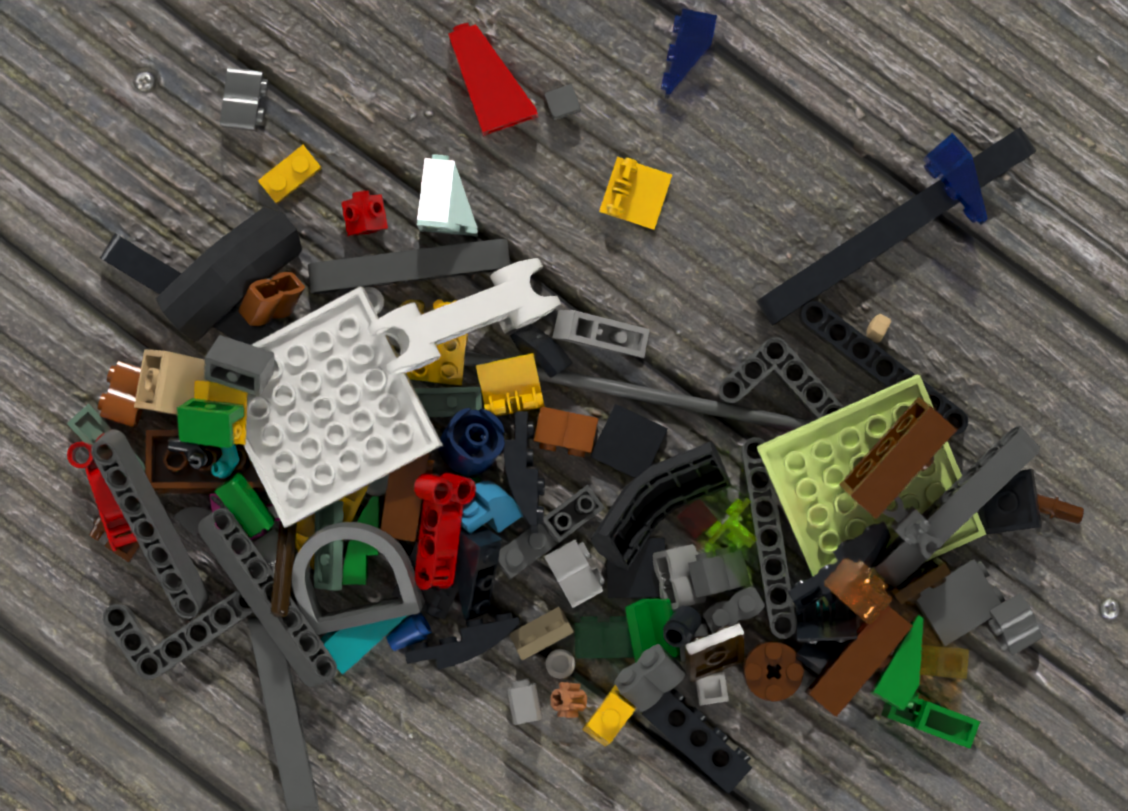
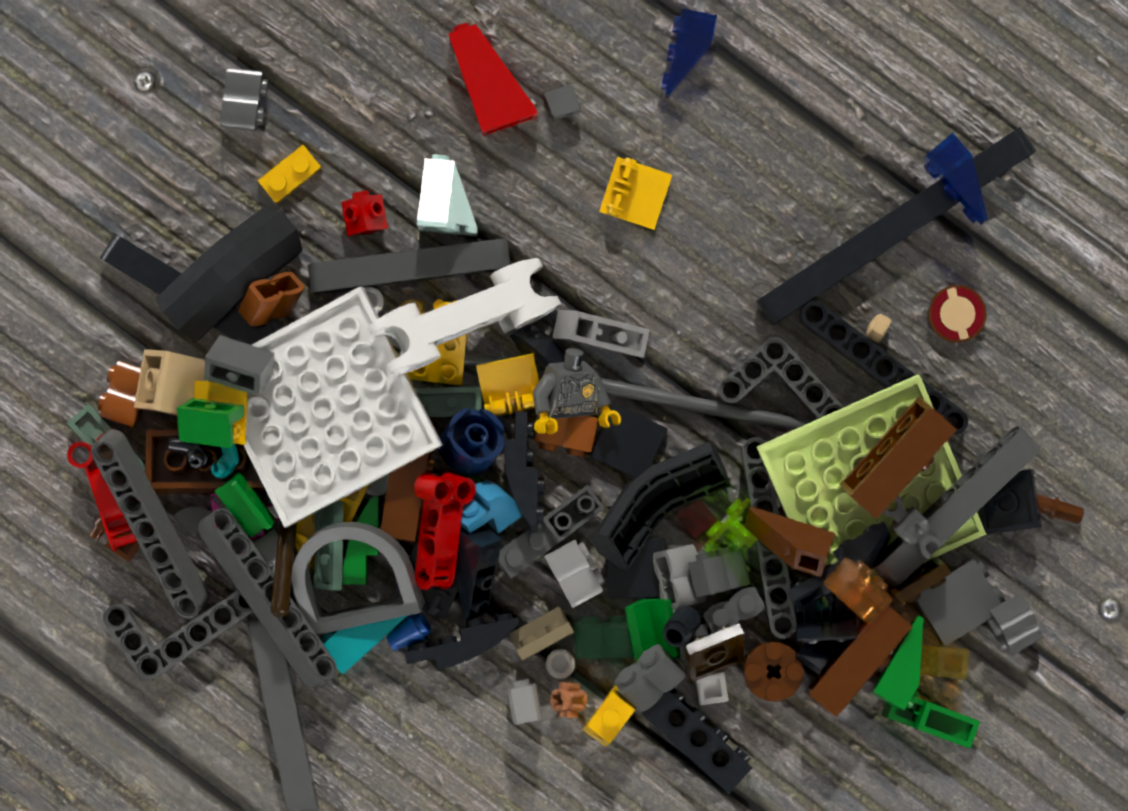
(571, 391): none -> torso
(795, 542): none -> reddish brown slope
(957, 314): none -> tile

